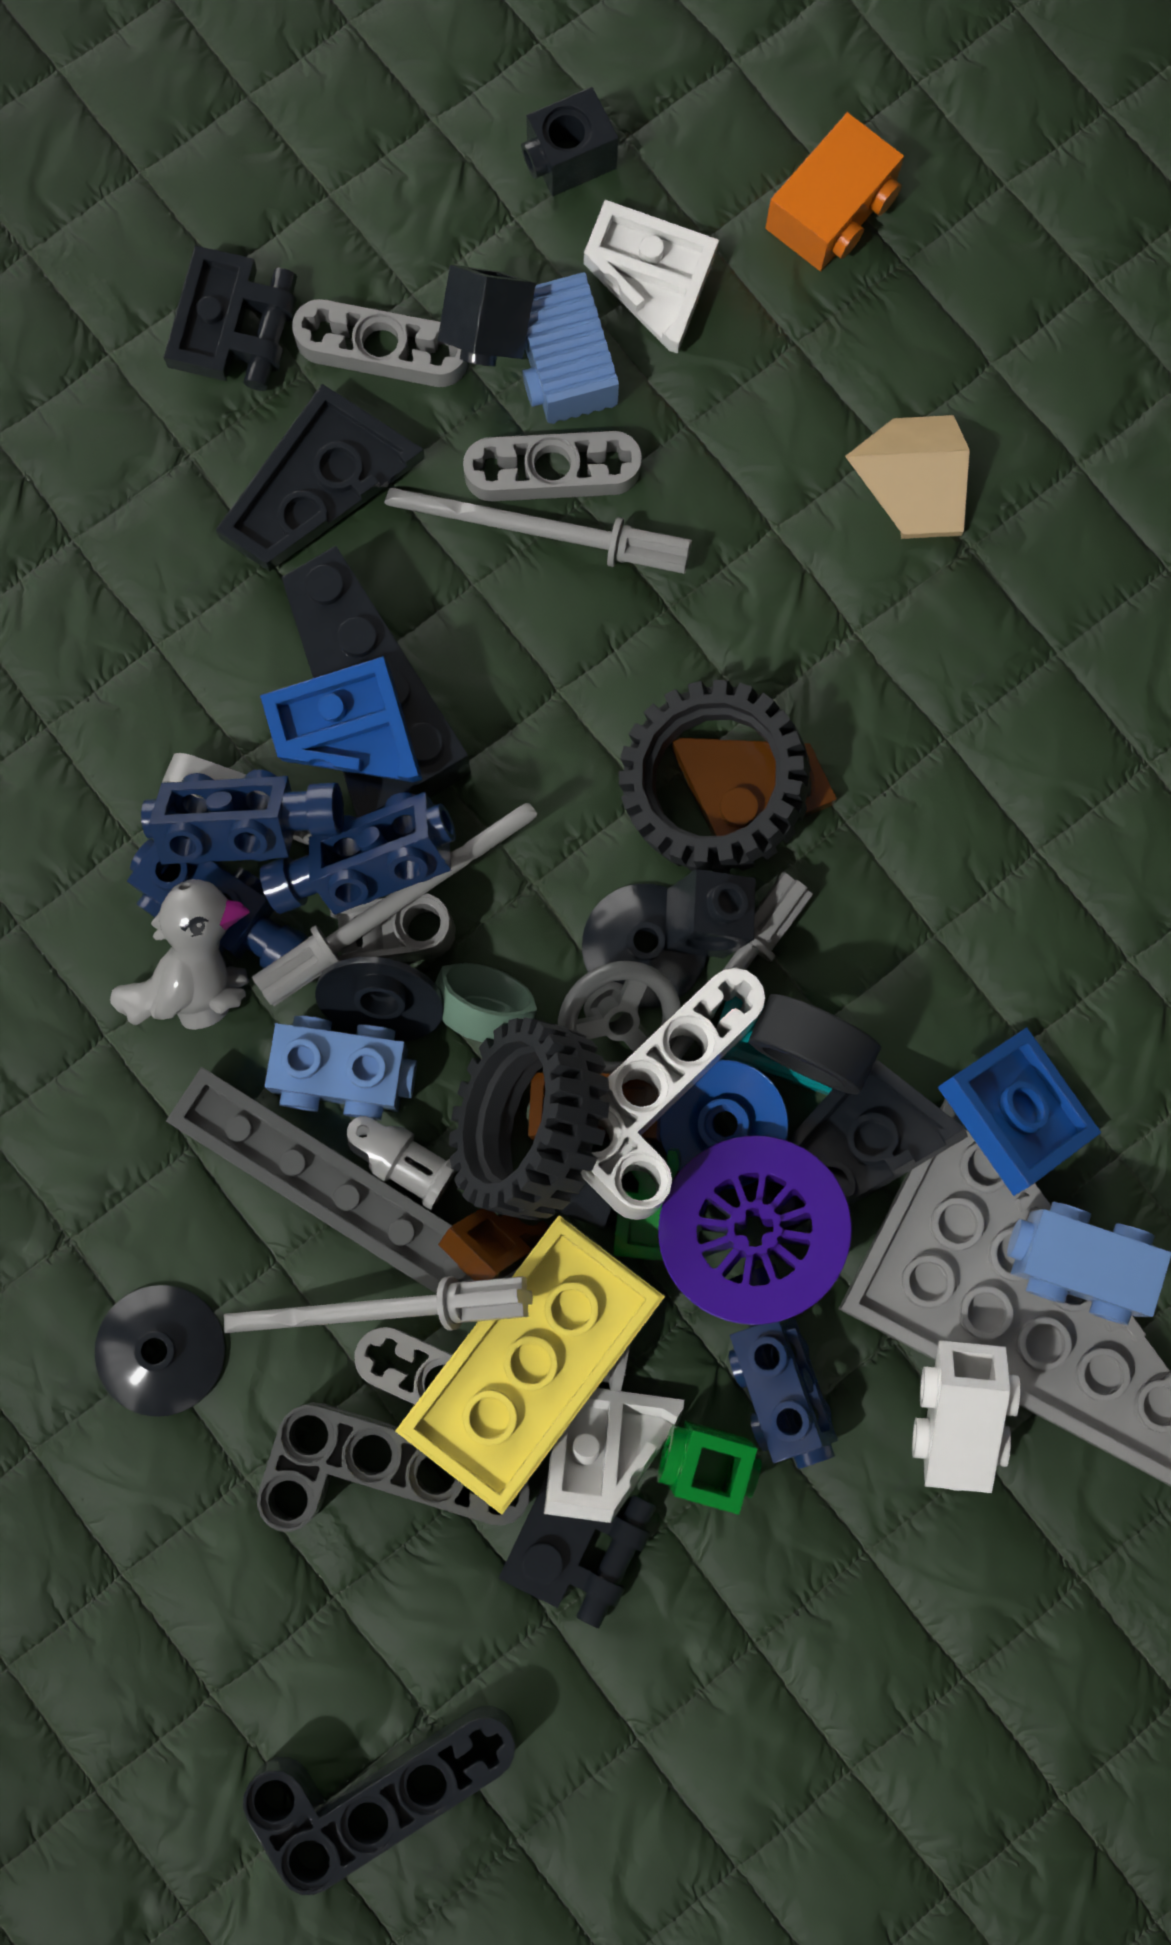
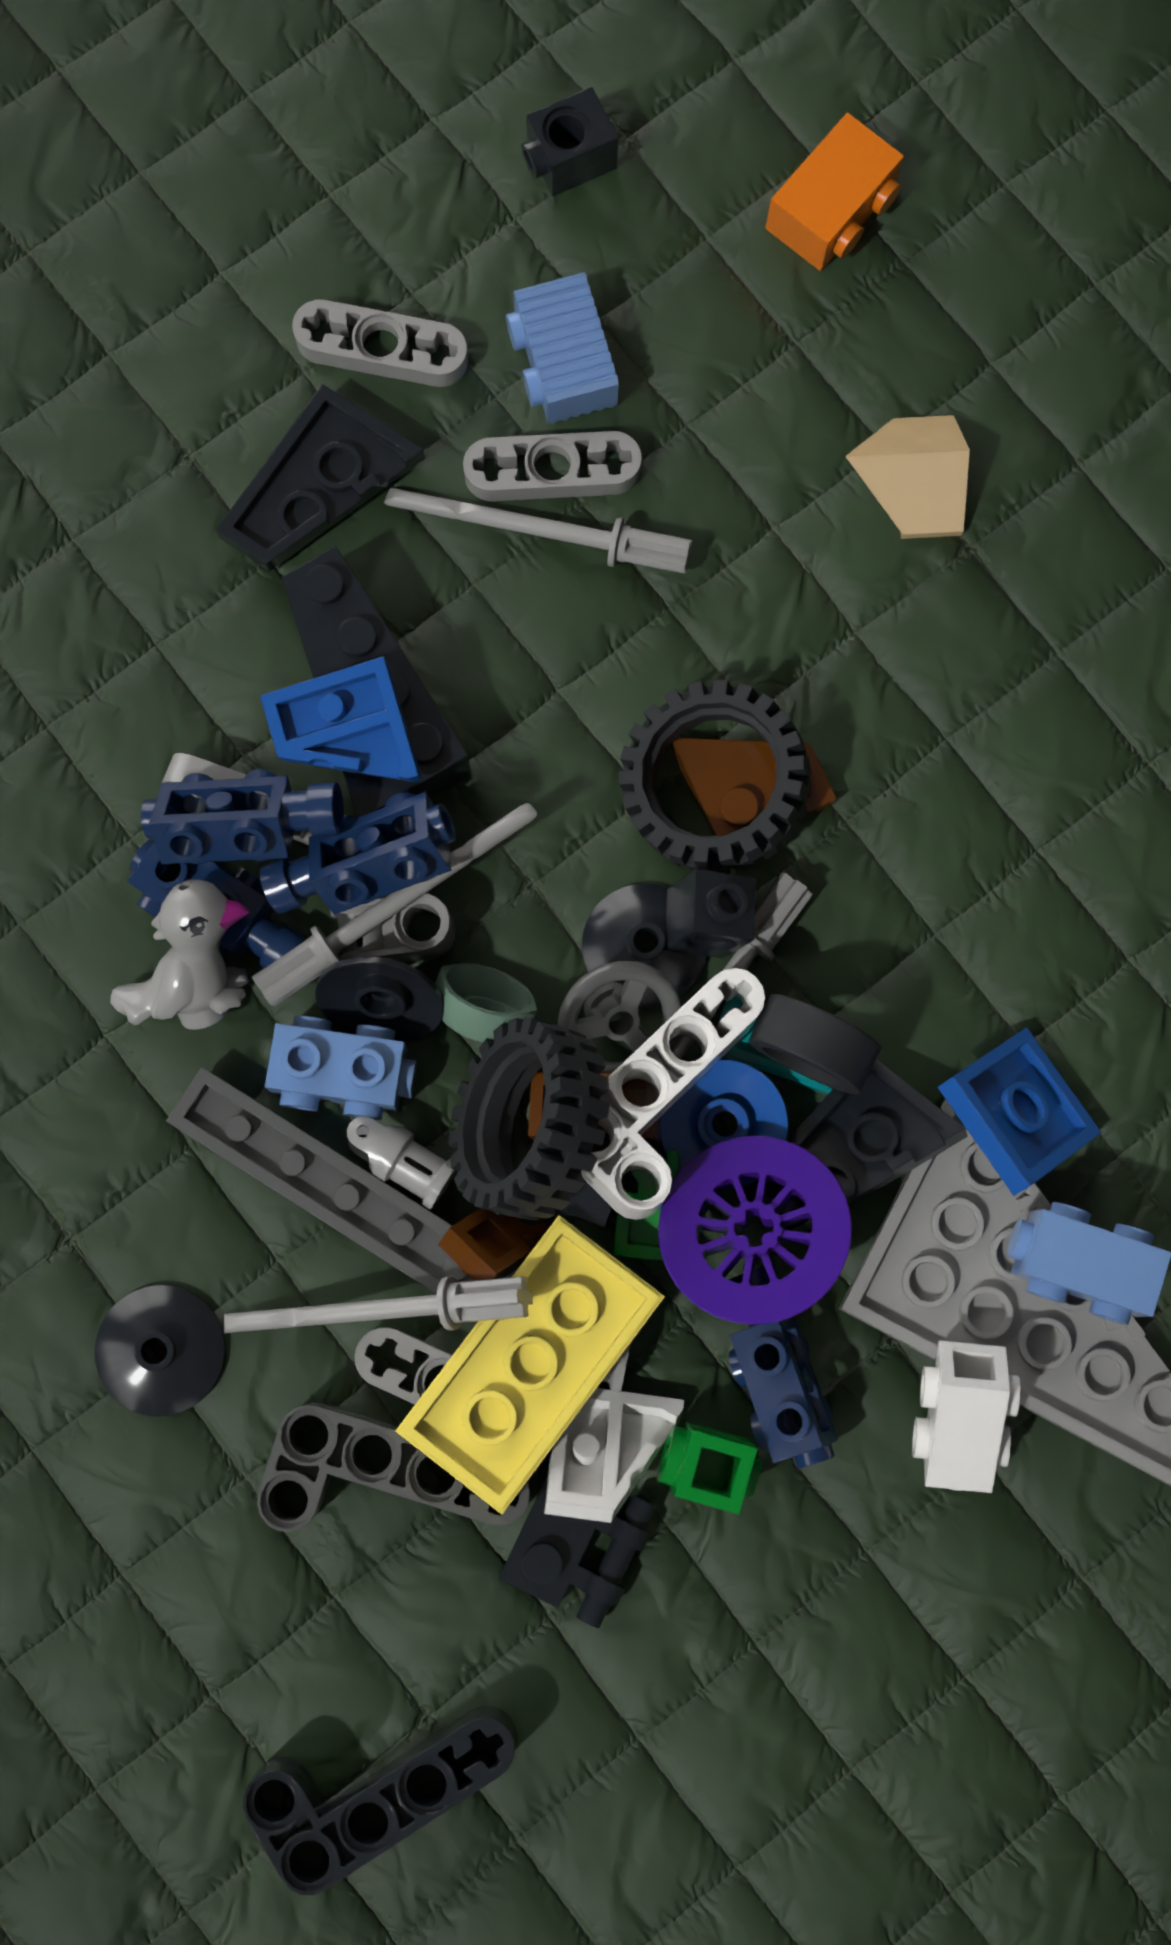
(212, 312): black plate -> none
(486, 314): black brick -> none
(651, 268): white wing -> none

